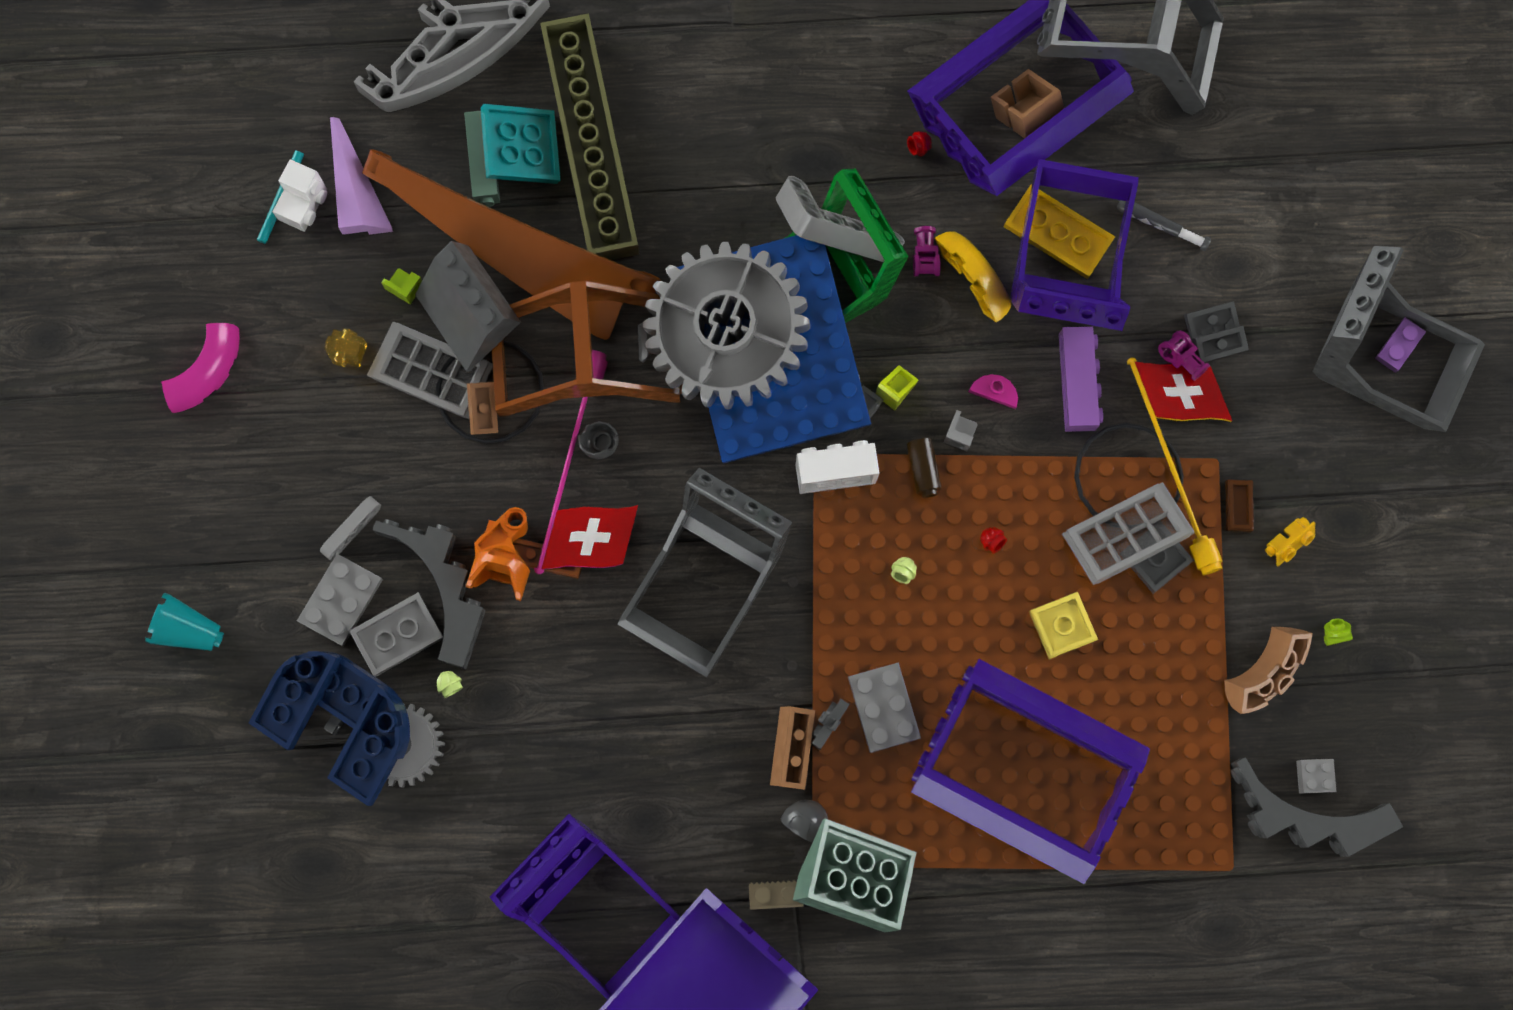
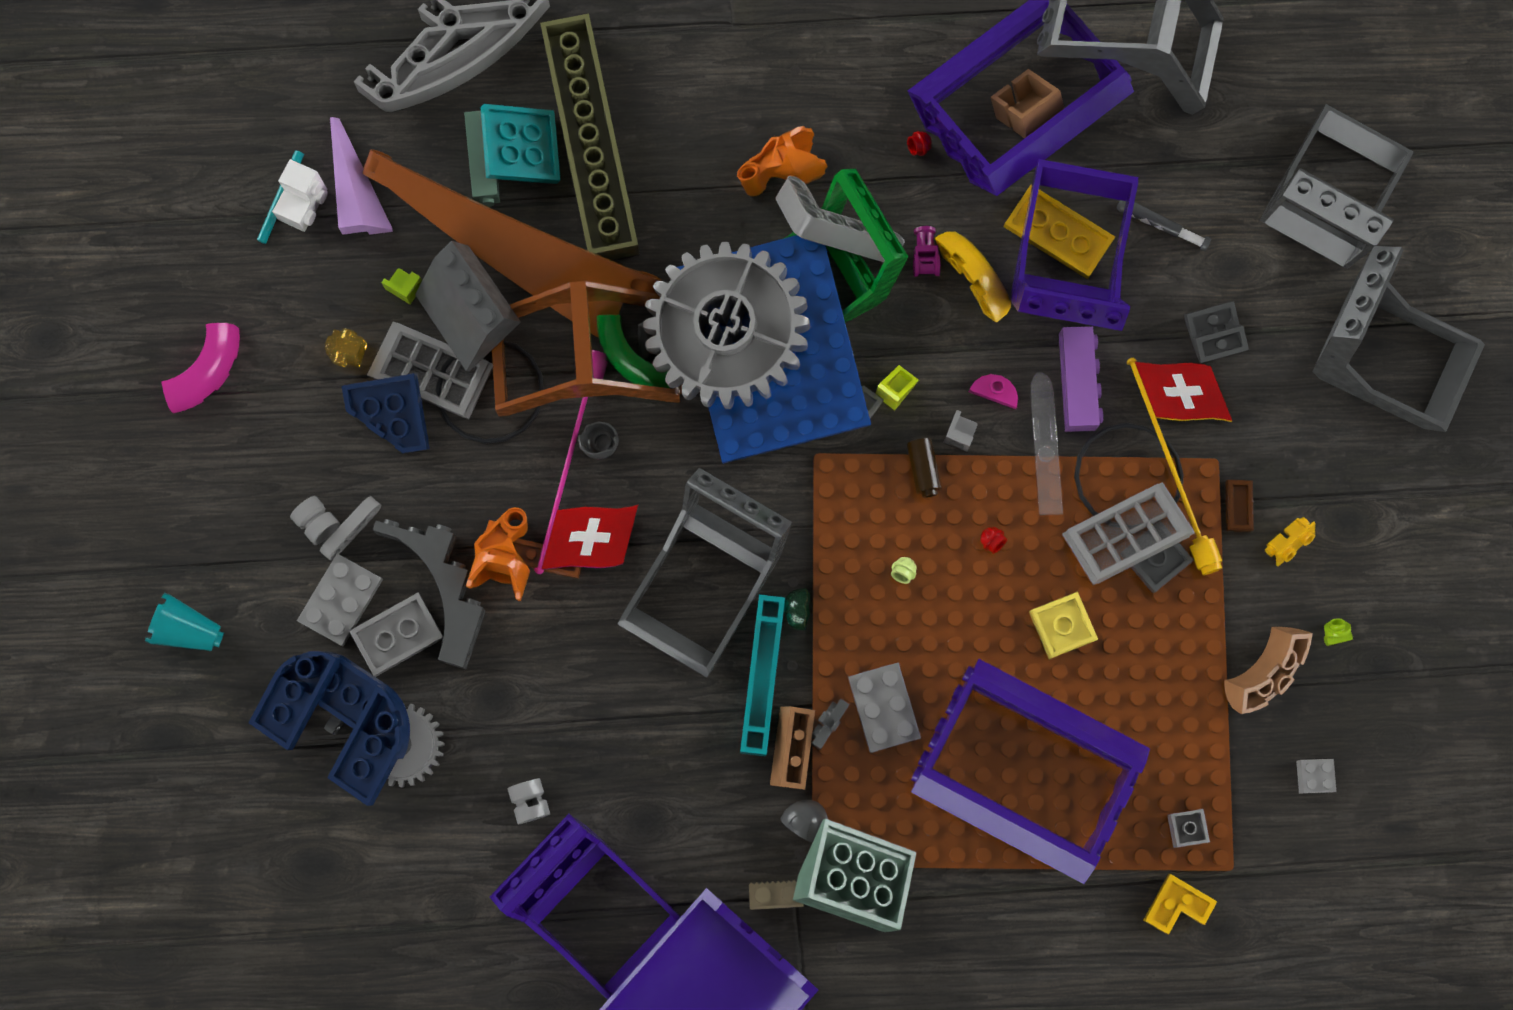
(312, 516): none -> light grey wheel
(390, 410): none -> dark blue plate
(448, 683): yellowish green plate -> none
(482, 408): medium nougat plate -> none
(525, 792): none -> light grey wheel
(623, 357): none -> green brick
(762, 675): none -> teal arch
(782, 158): none -> orange piece
(797, 608): none -> clear green helmet
(837, 467): white brick -> none
(1046, 446): none -> clear piece
(1178, 897): none -> yellow plate
(1183, 354): magenta connector -> none
(1188, 828): none -> light grey piece
(1329, 202): none -> window
(1346, 833): dark grey arch -> none
(1400, 345): medium lavender plate -> none

